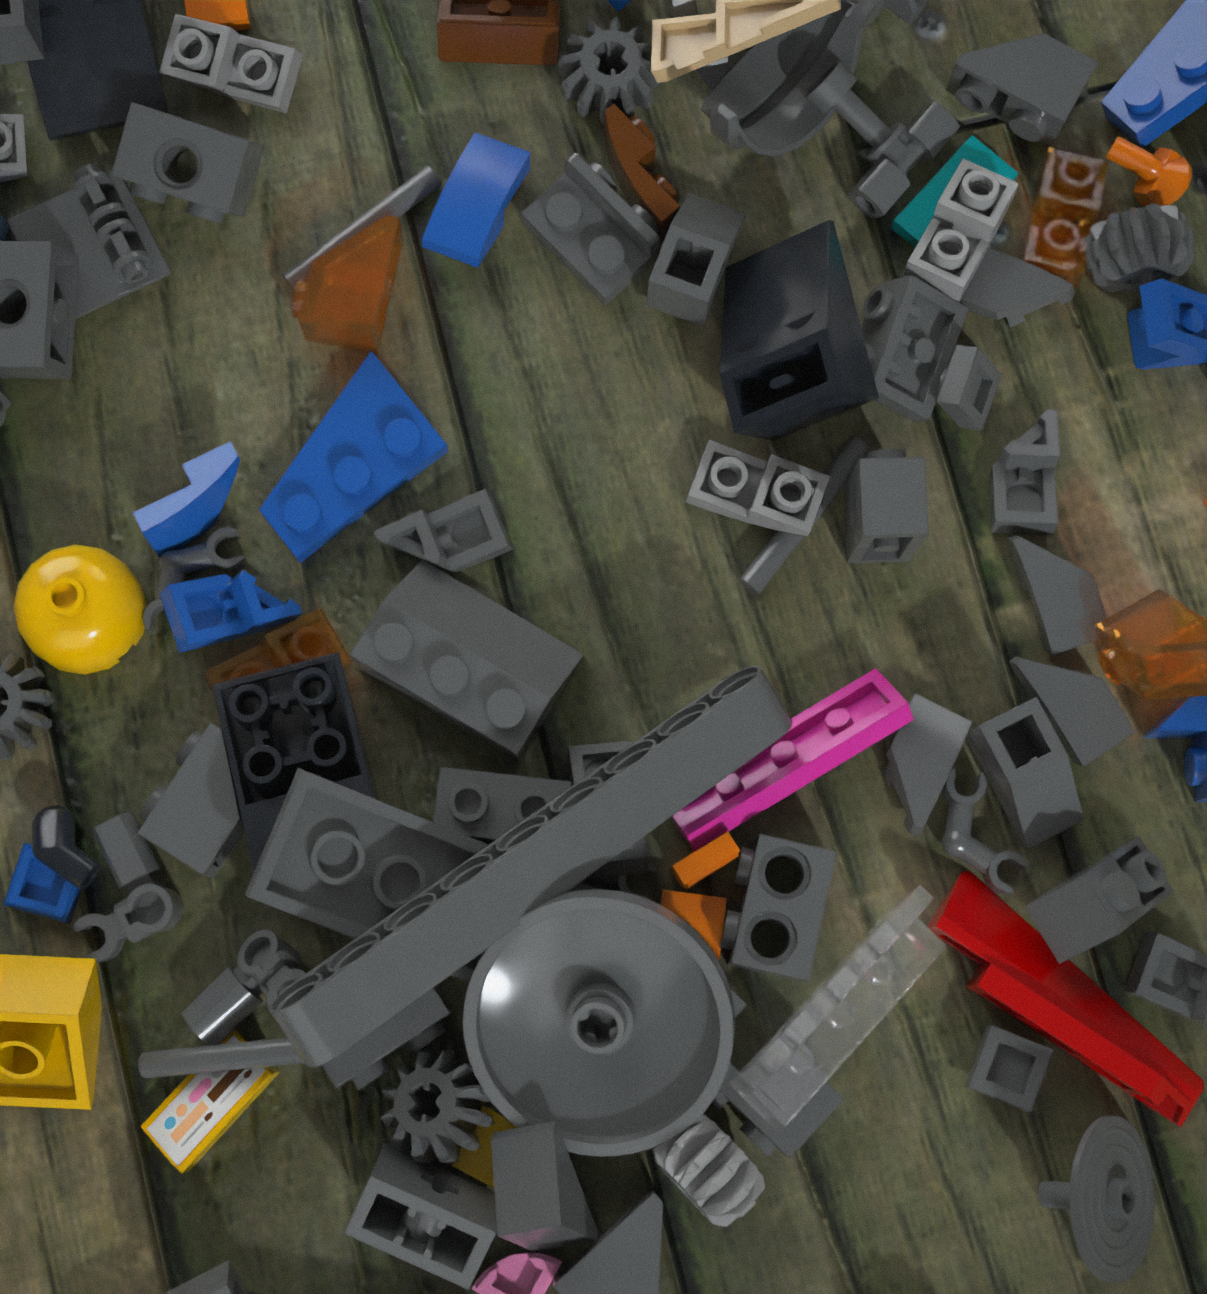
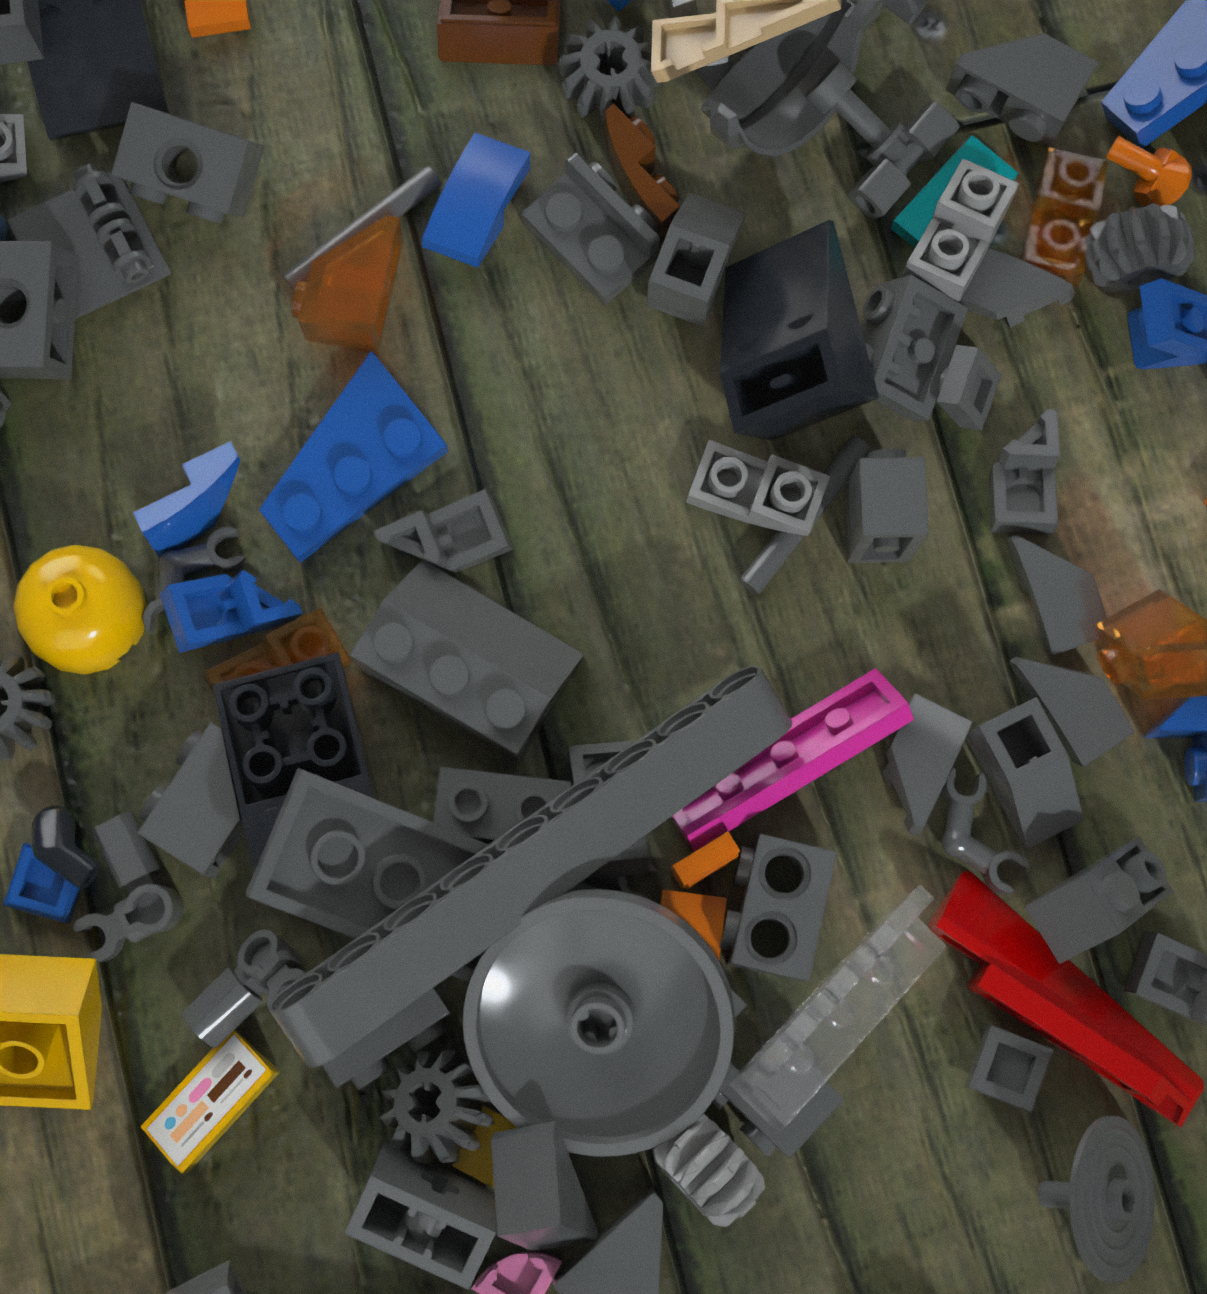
(218, 1058): dark grey bar -> none
(230, 63): light grey slope -> none

